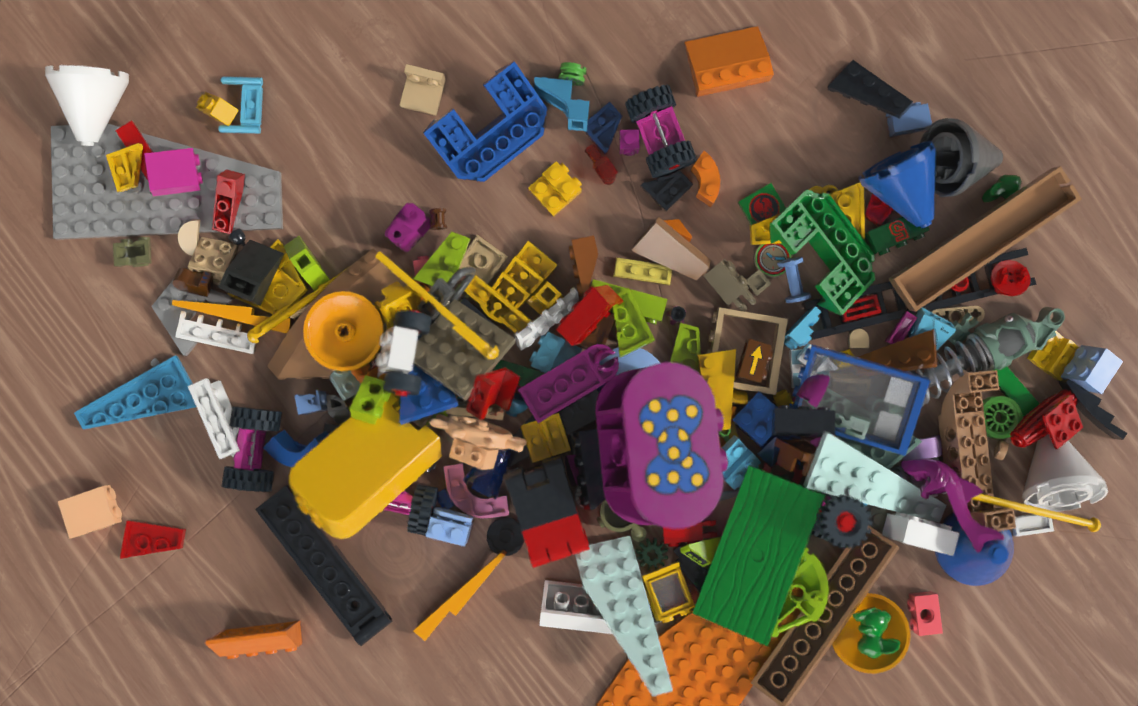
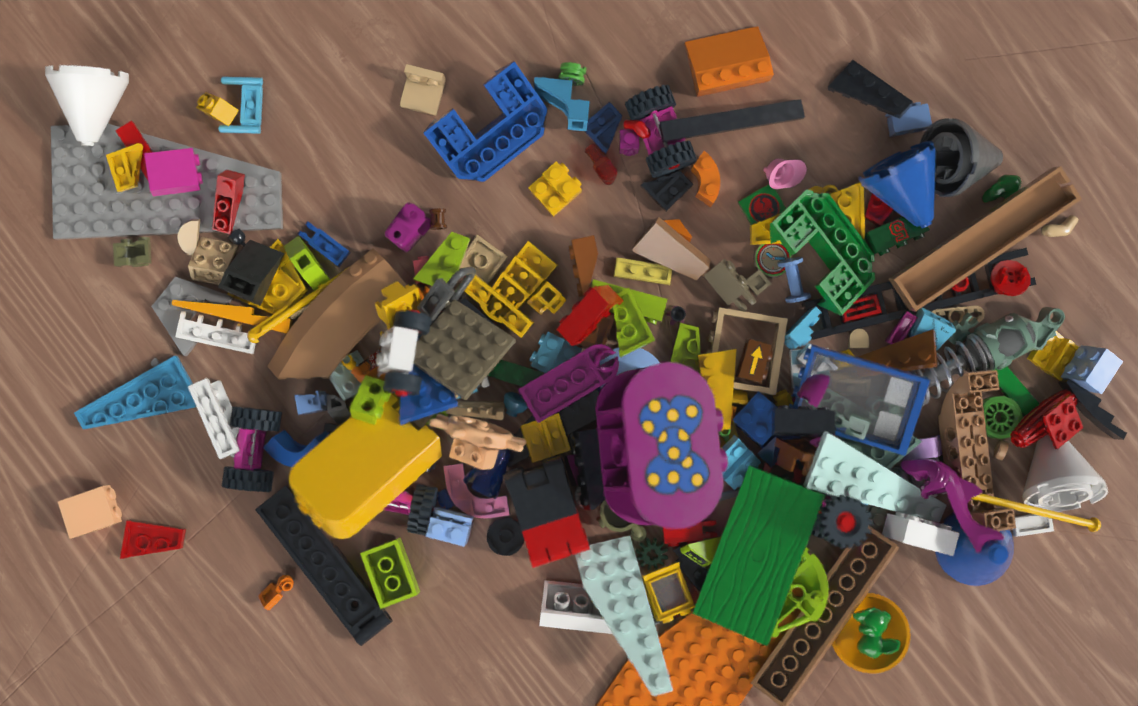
(193, 282): reddish brown leg -> none
(256, 639): orange slope -> none
(272, 593): none -> orange plate
(325, 328): light orange dish -> none
(326, 245): none -> blue hinge
(390, 572): none -> lime brick
(458, 599): light orange slope -> none
(460, 327): yellow bar -> none
(492, 388): red panel -> none
(546, 320): white hinge -> none
(639, 127): none -> red arm
(731, 120): none -> black tile
(785, 173): none -> bright pink piece
(931, 623): coral brick -> none
(1062, 229): none -> tan arm

